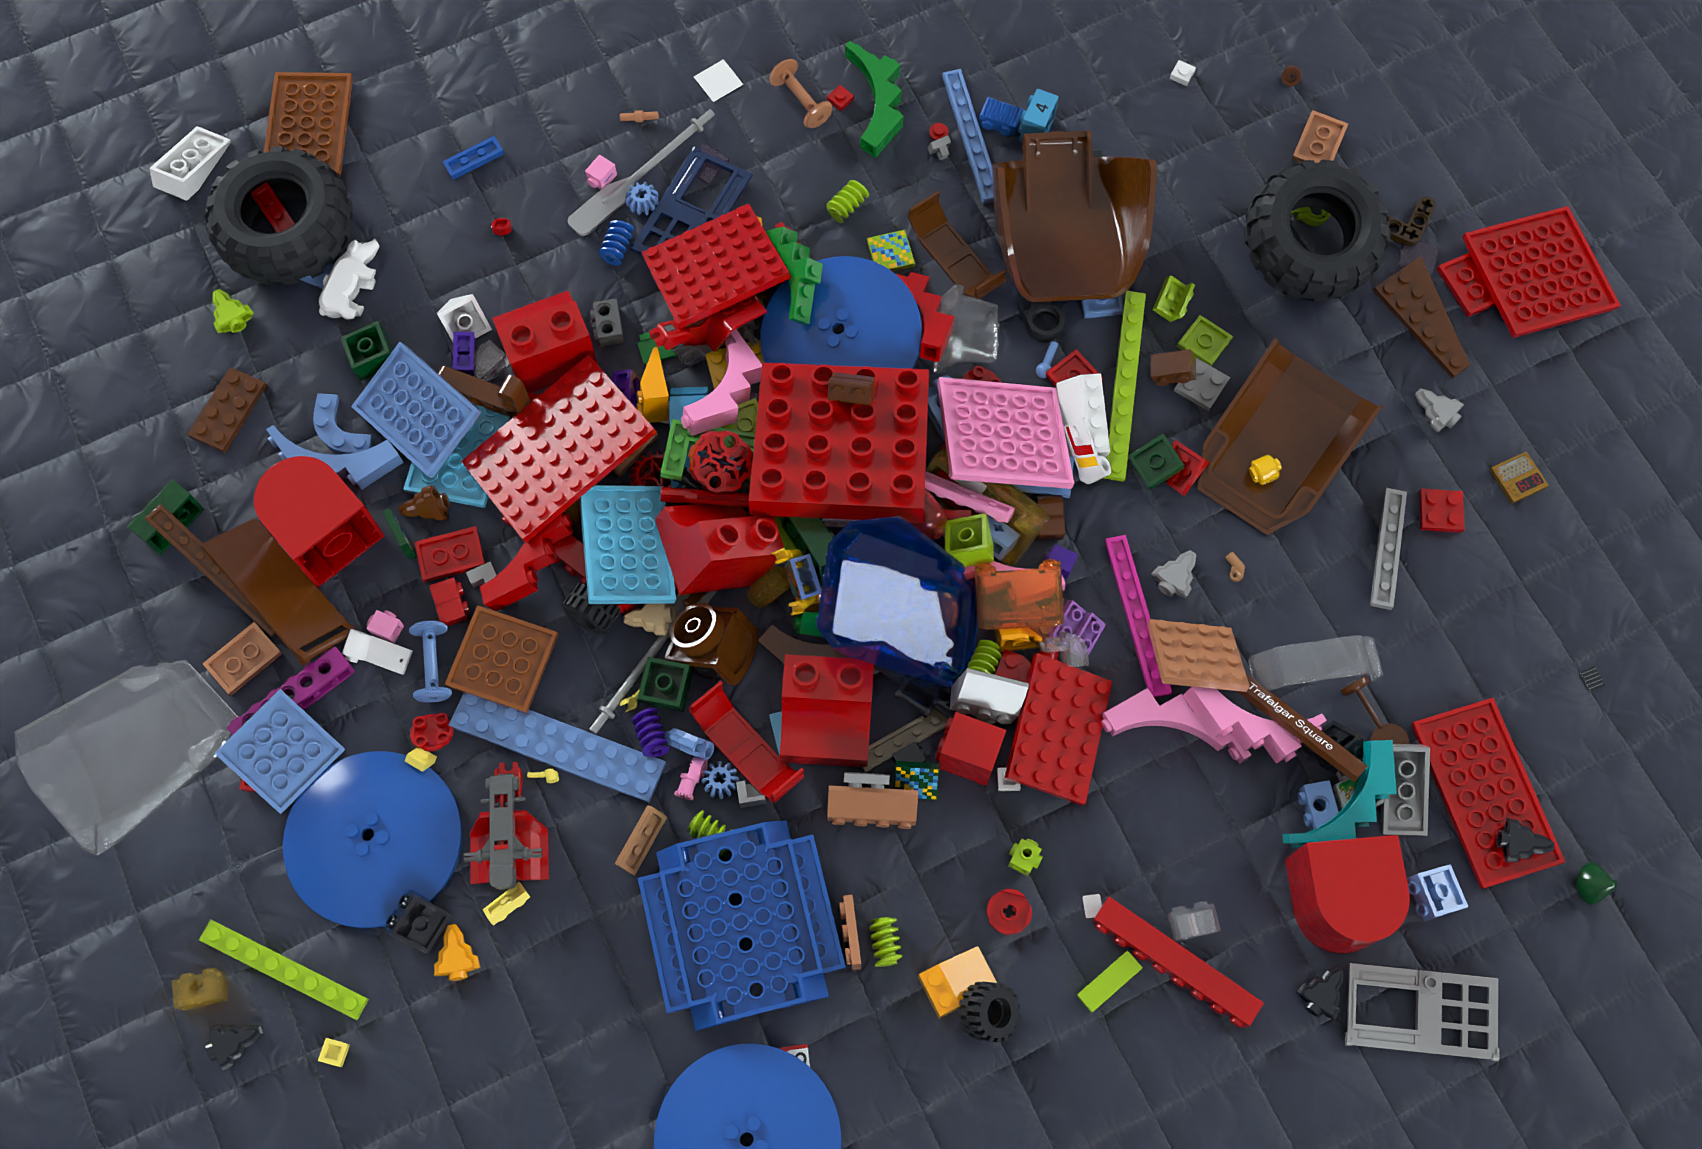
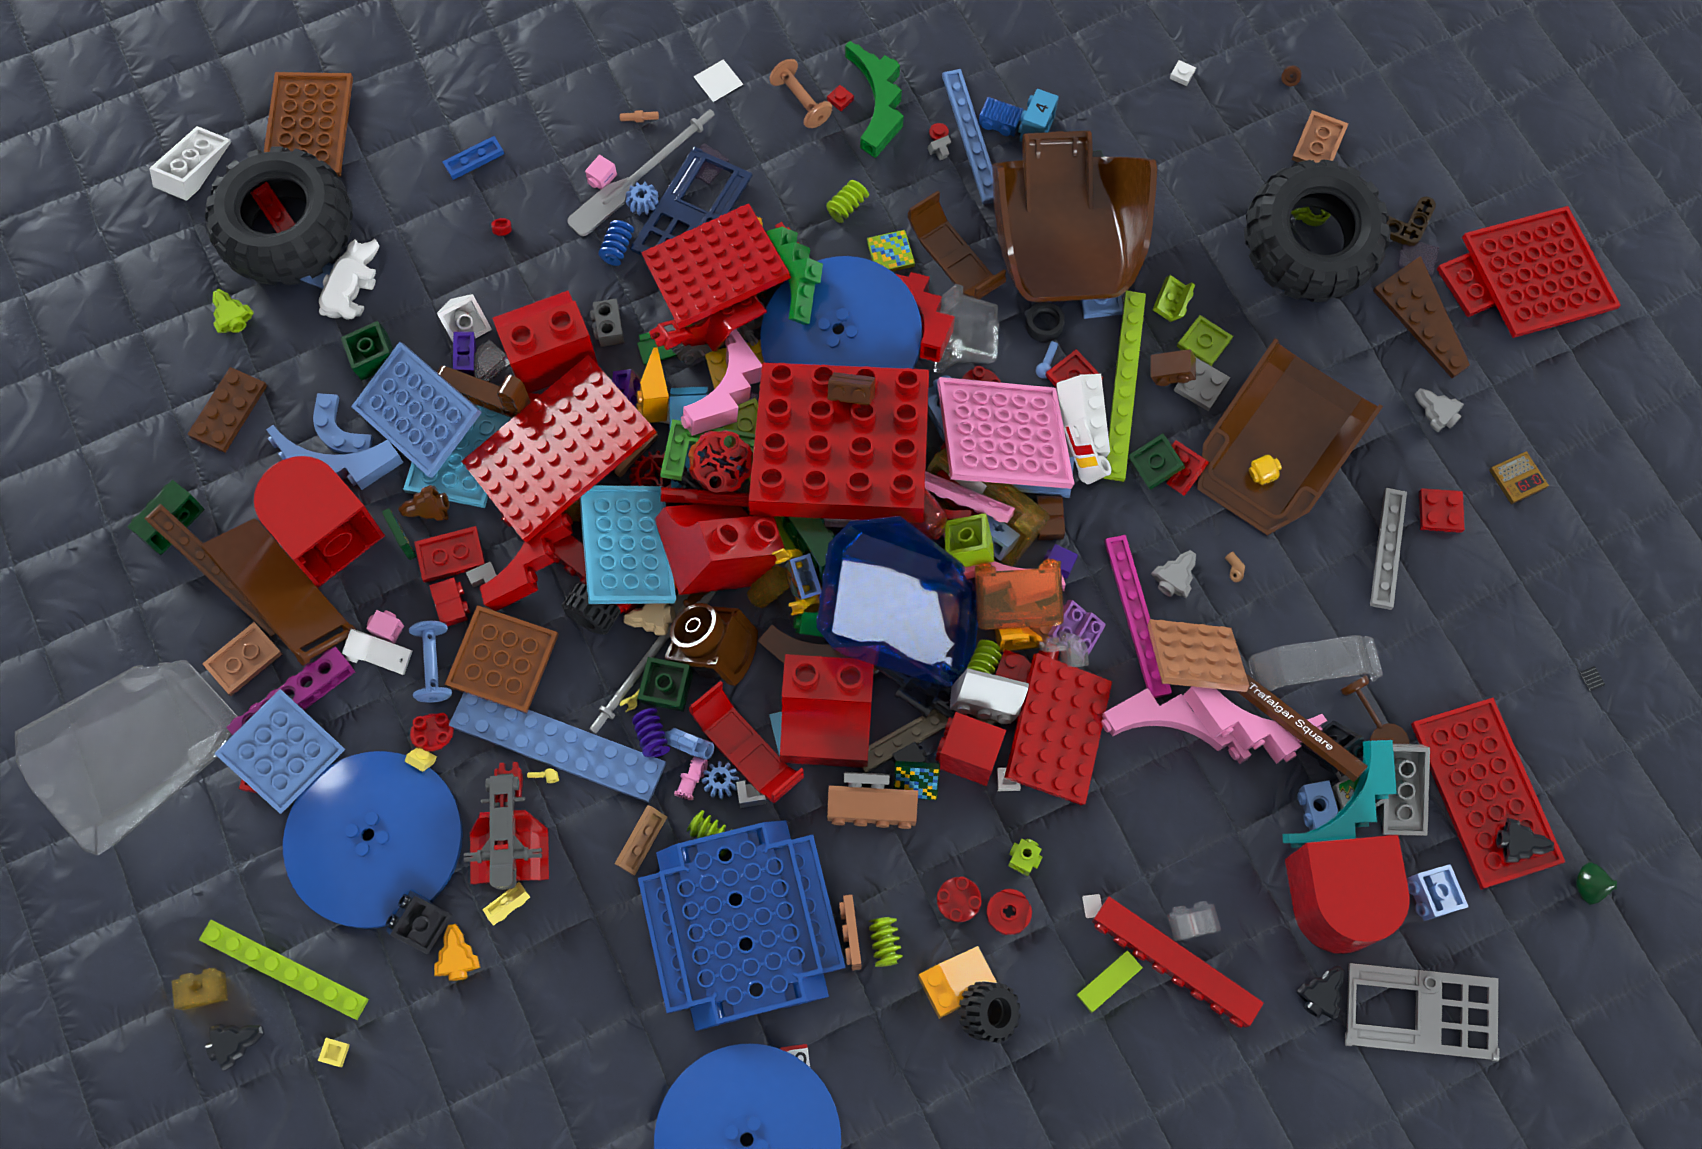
(959, 899): none -> red dish

